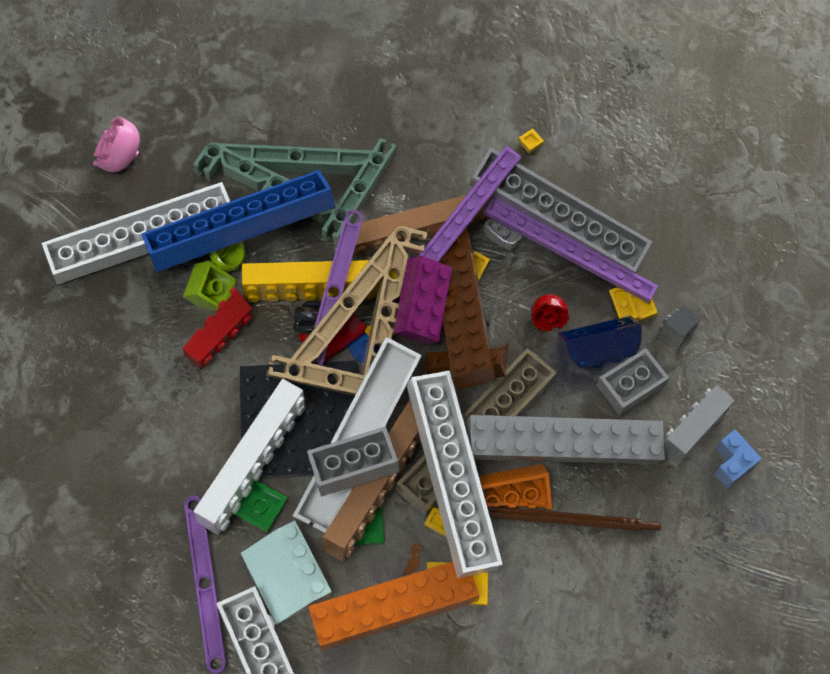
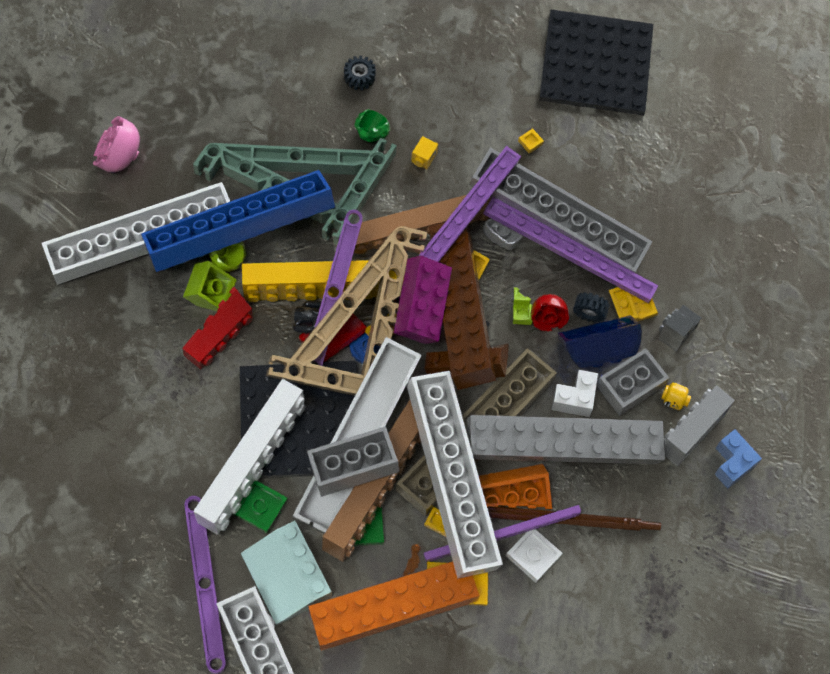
(362, 65): none -> black bush
(372, 126): none -> green hair
(424, 153): none -> yellow brick
(514, 530): none -> medium lavender tile
(521, 308): none -> lime slope
(534, 554): none -> white plate
(576, 399): none -> white brick
(591, 307): none -> black bush
(596, 62): none -> black plate
(676, 396): none -> yellow head

